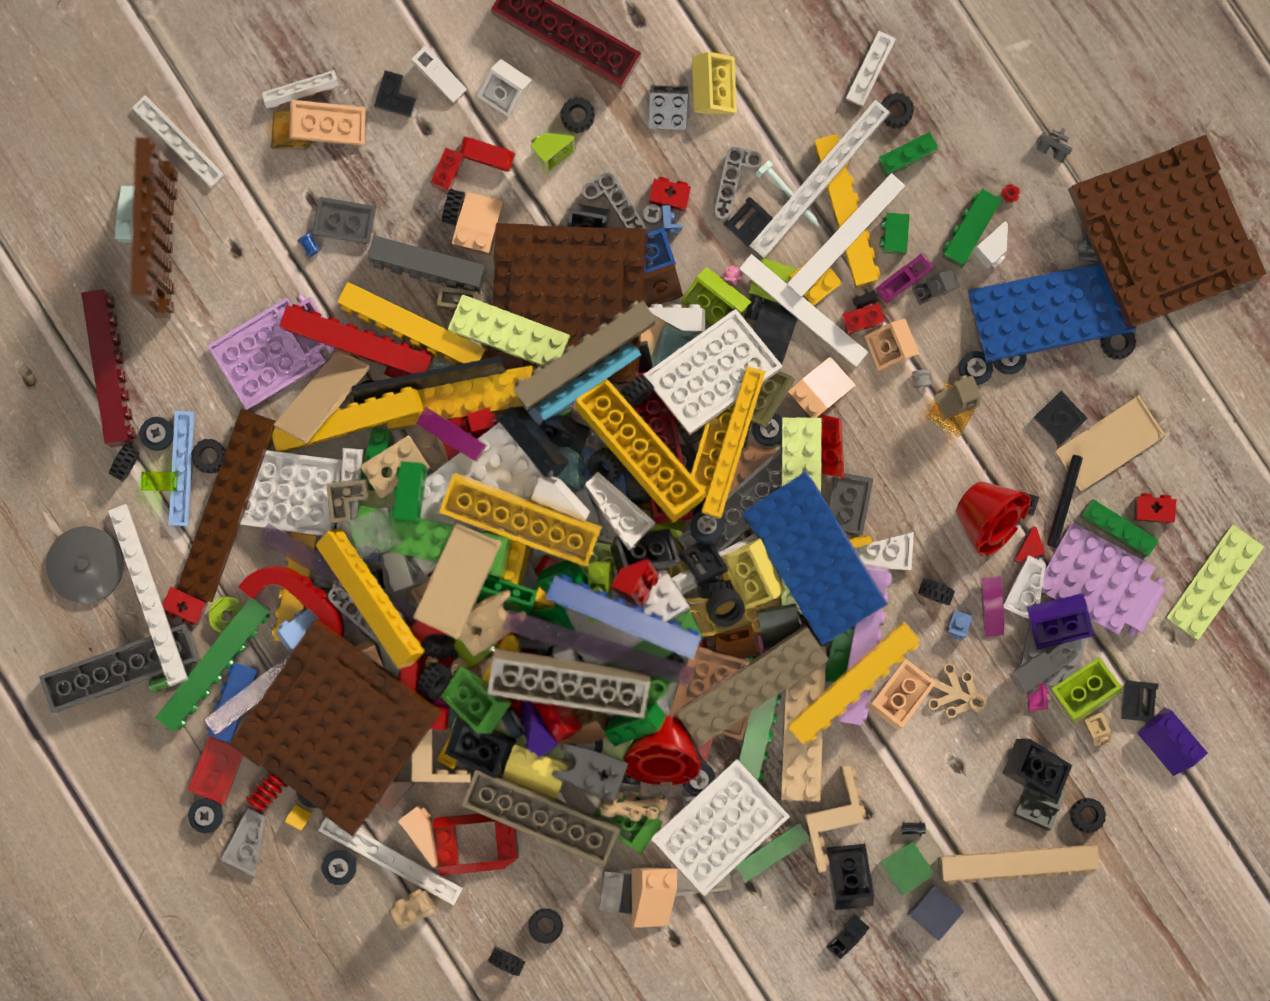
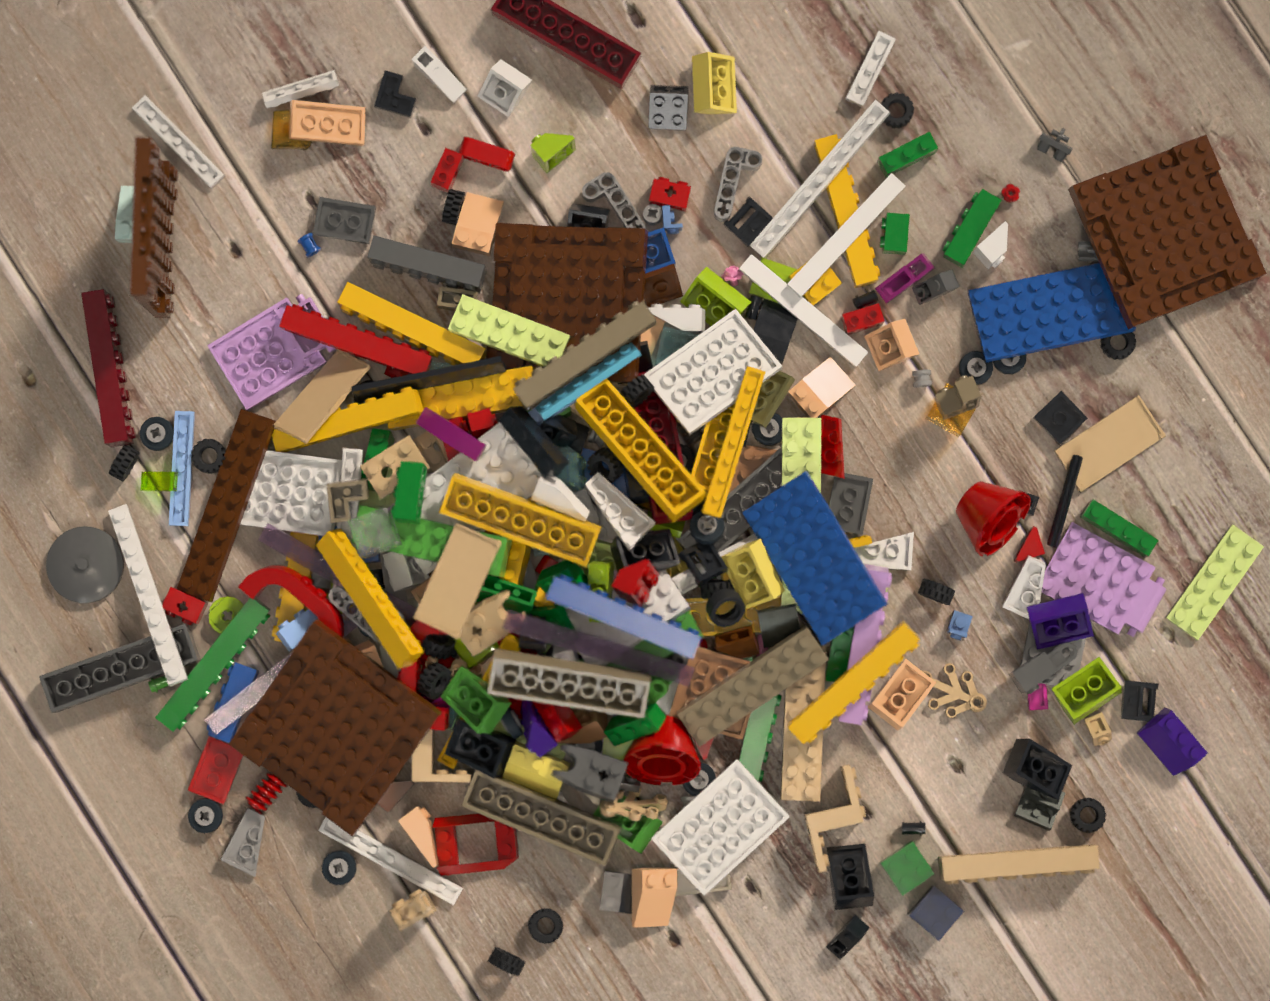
(298, 817): yellow slope -> none
(577, 103): black tyre -> none
(767, 168): light aqua piece -> none
(772, 851): green brick -> none
(992, 606): magenta slope -> none
(1166, 510): red brick -> none

